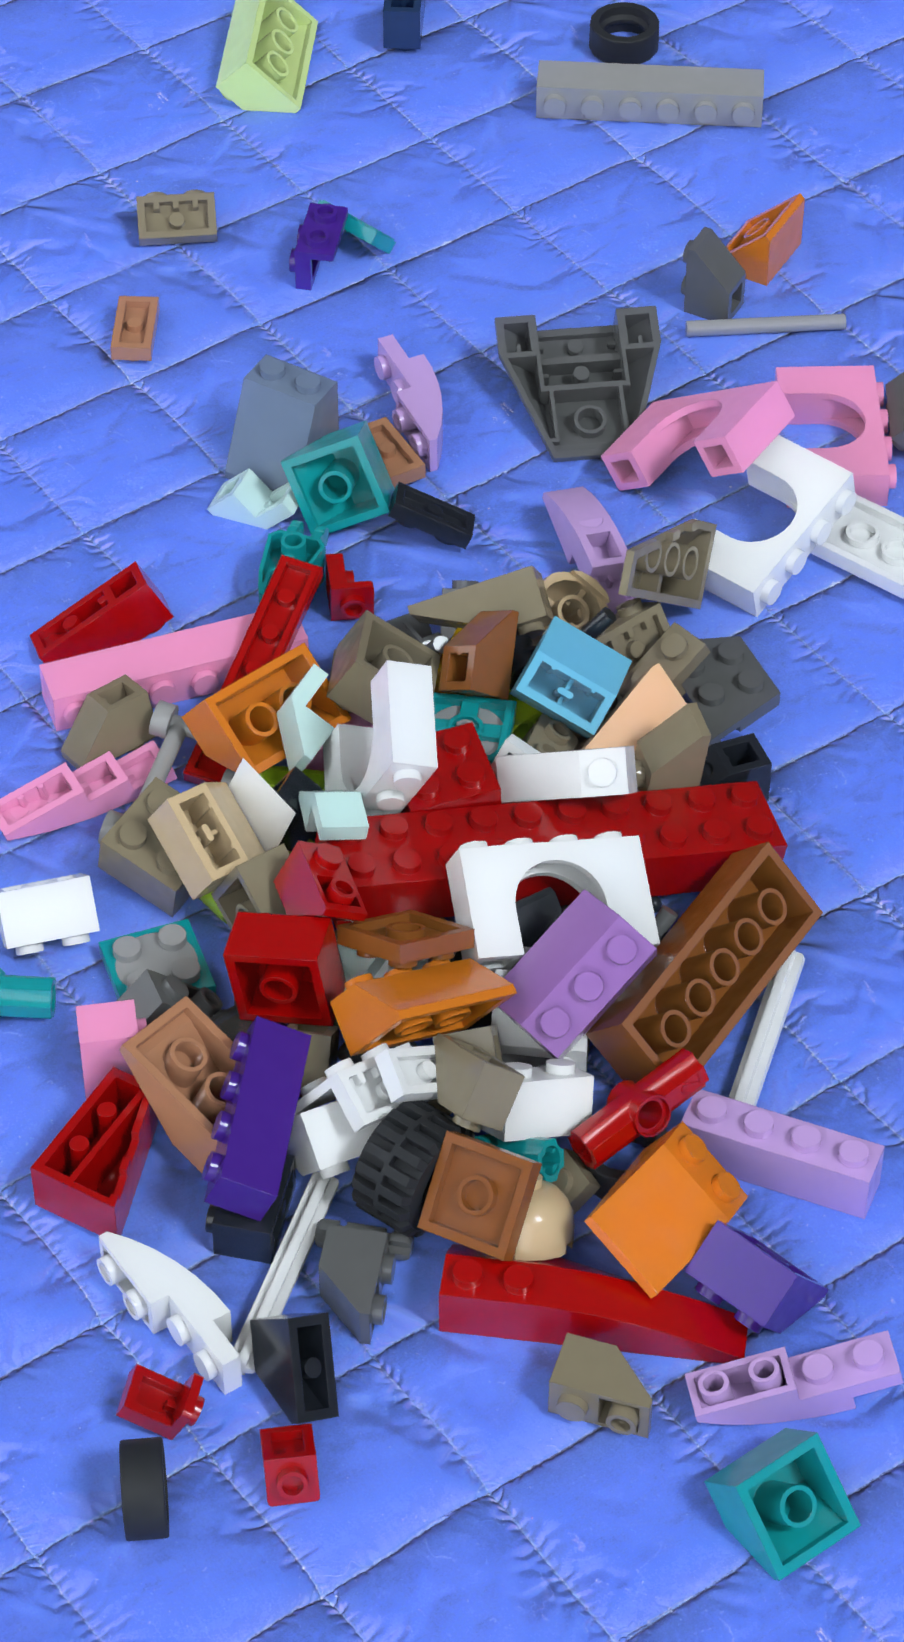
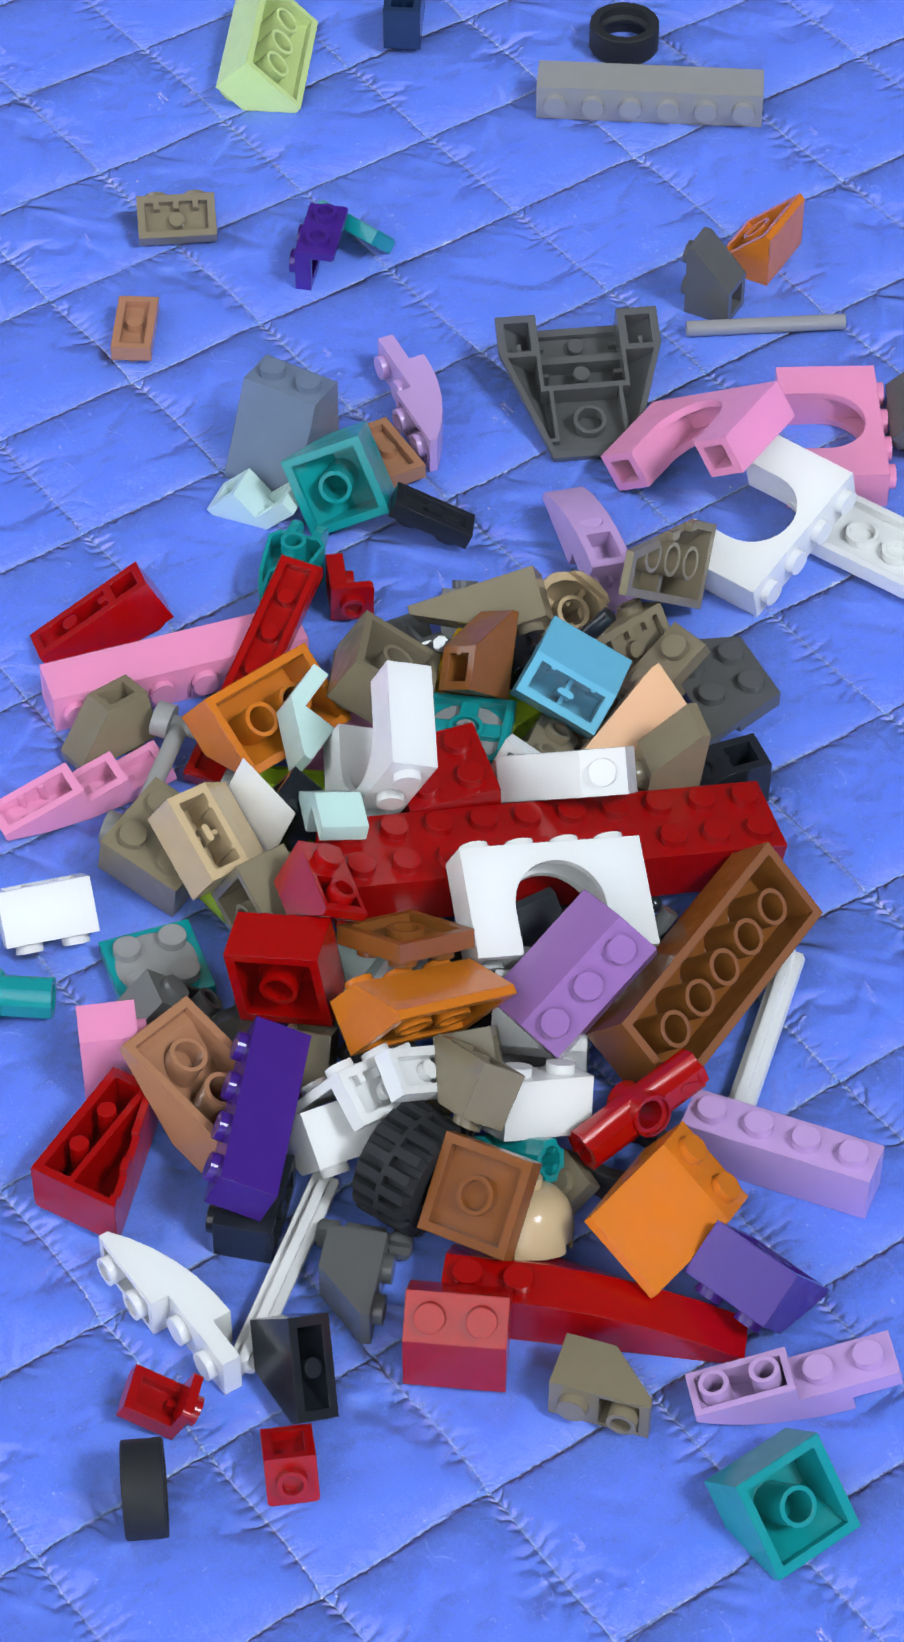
(456, 1335): none -> slope

